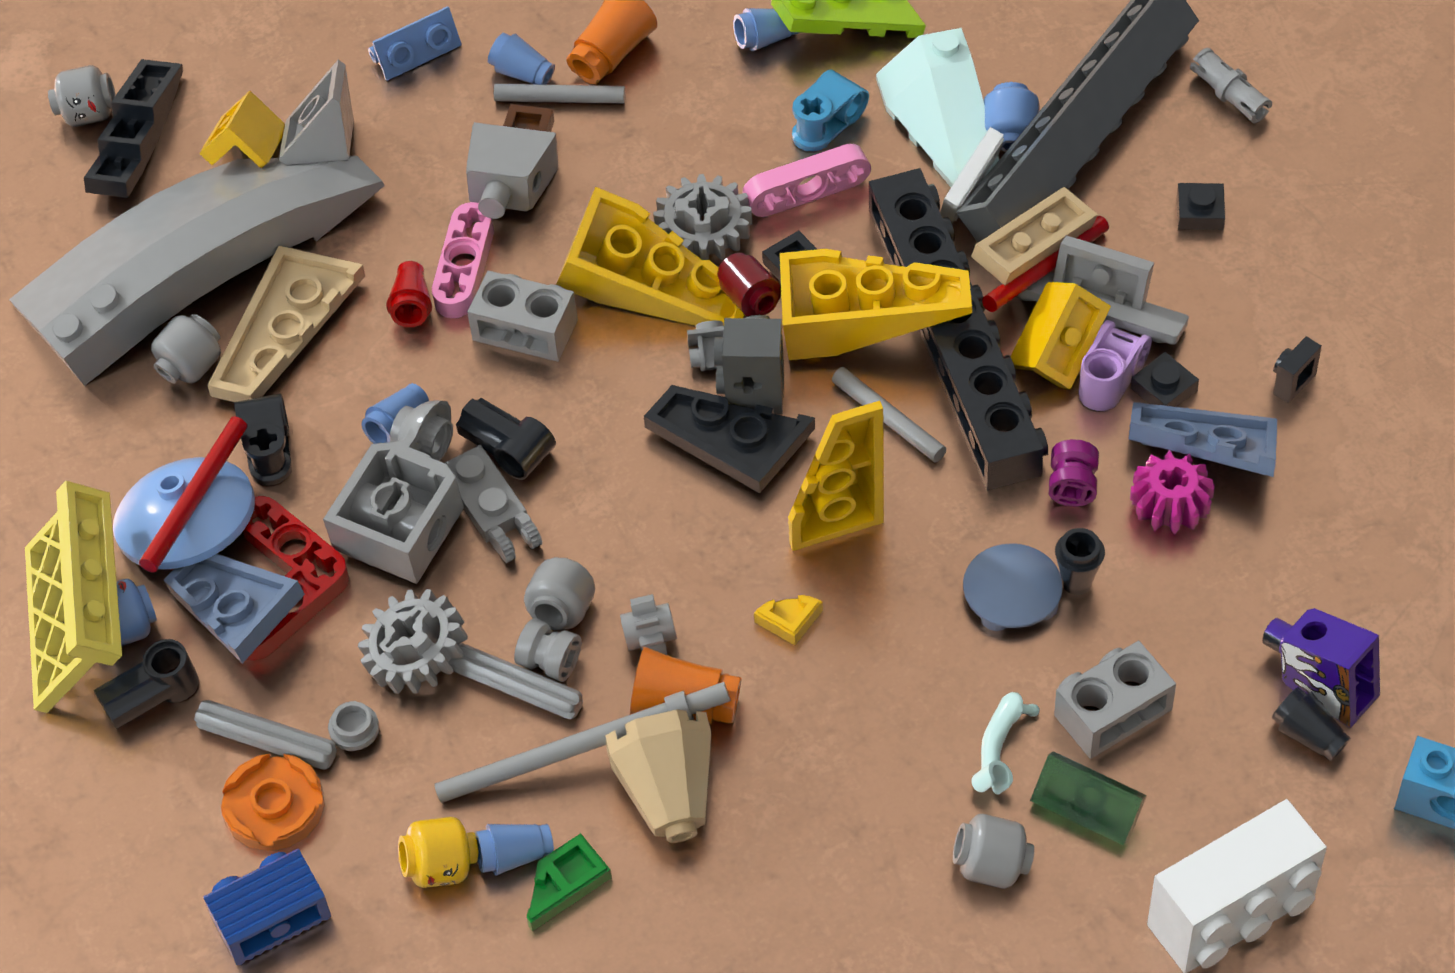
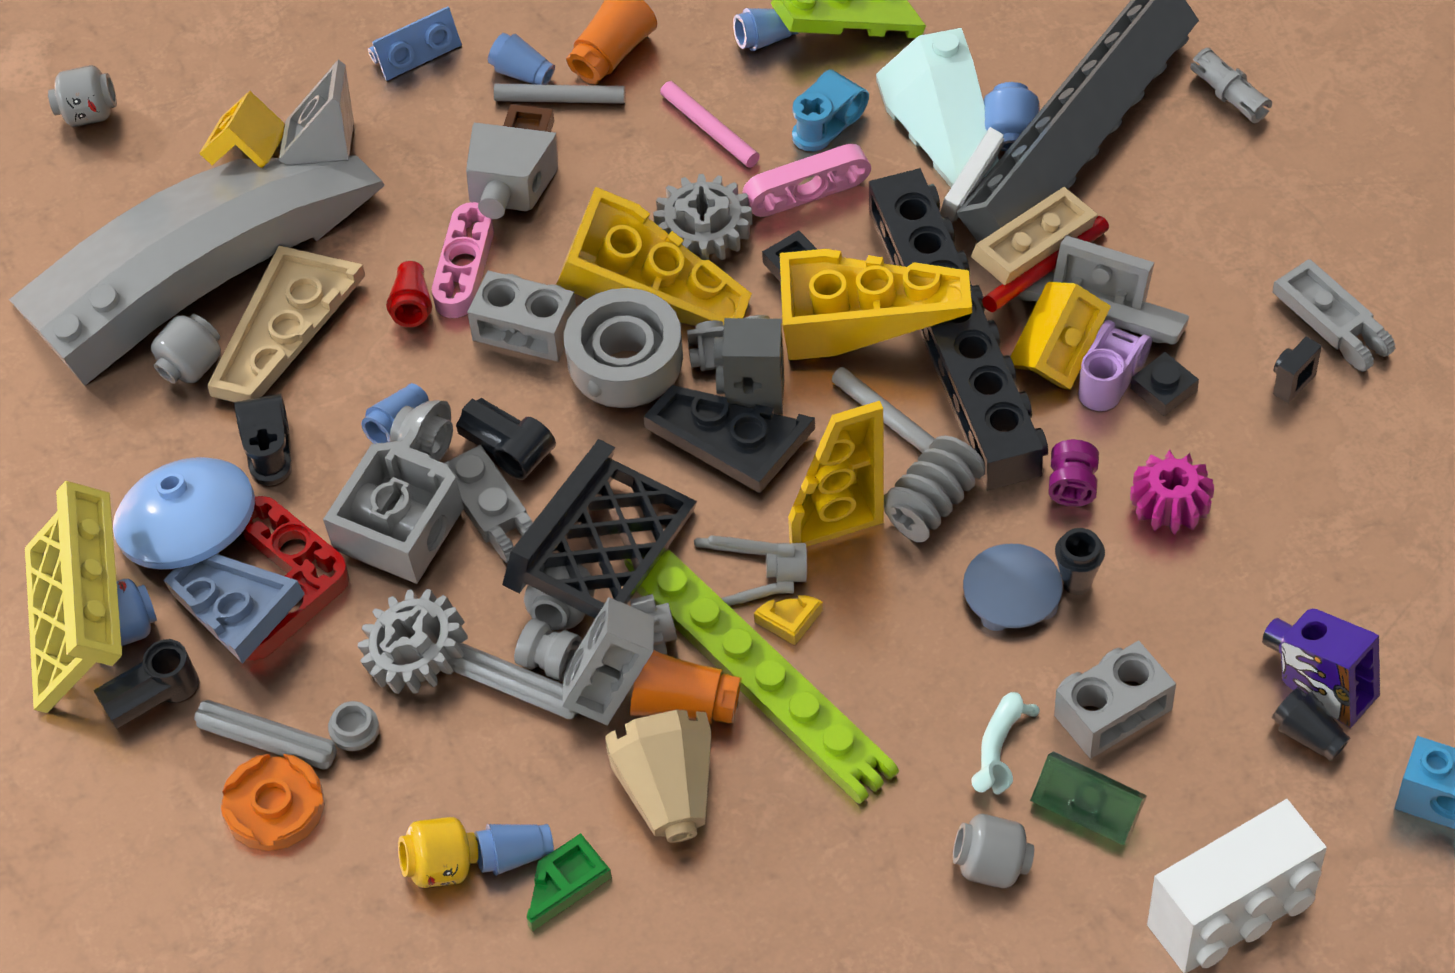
(135, 128): black slope -> none
(193, 494): red bar -> none
(267, 905): blue brick -> none
(561, 522): none -> black fence
(574, 744): light grey bar -> none
(608, 661): none -> light grey brick
(623, 322): none -> light grey piece
(710, 124): none -> bright pink bar
(748, 284): dark red brick -> none
(768, 678): none -> lime hinge
(783, 561): none -> light grey plant
(932, 487): none -> light grey piece
(1200, 206): black plate -> none
(1211, 435): sand blue wing -> none
(1334, 314): none -> light grey hinge

